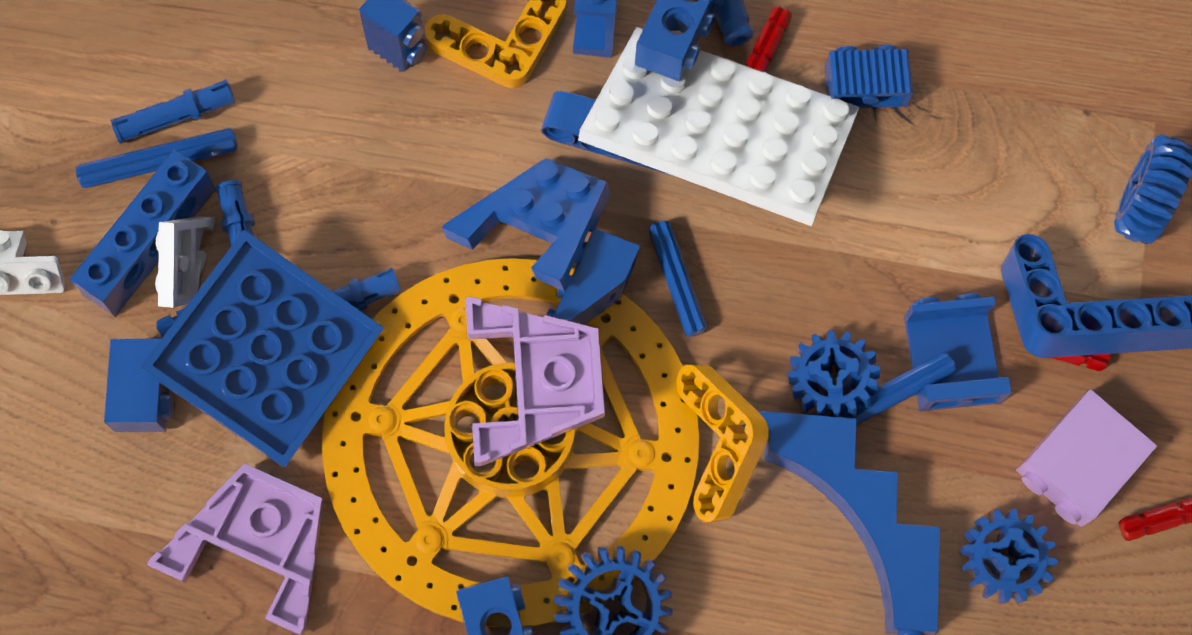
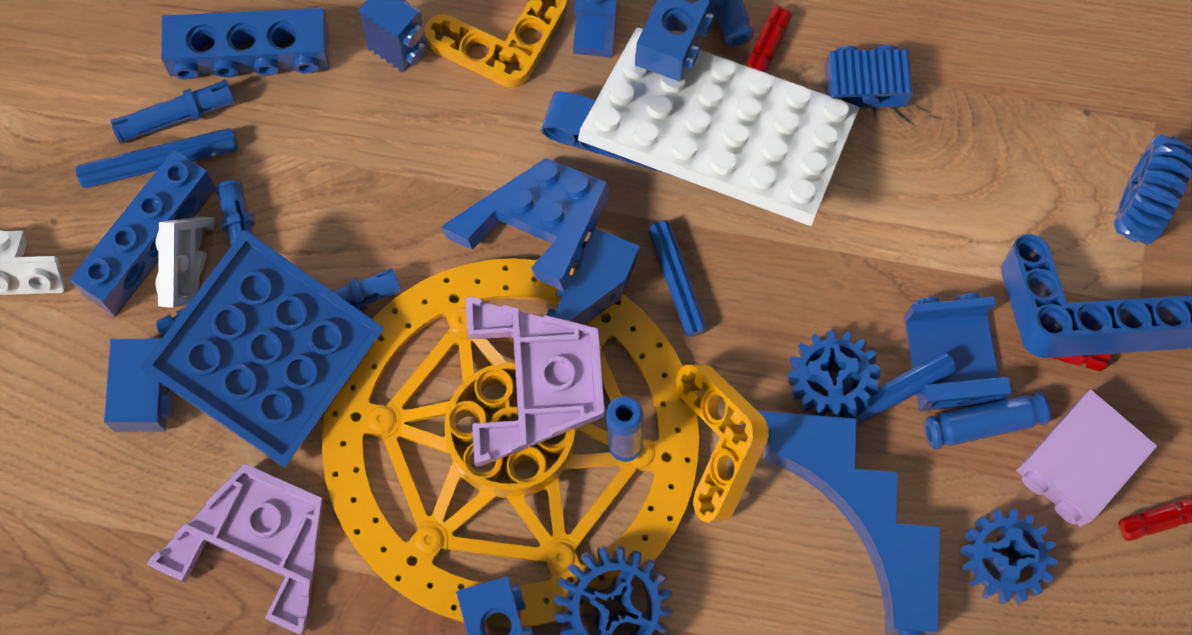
(227, 31): none -> blue brick
(625, 428): none -> blue axle
(987, 420): none -> blue axle

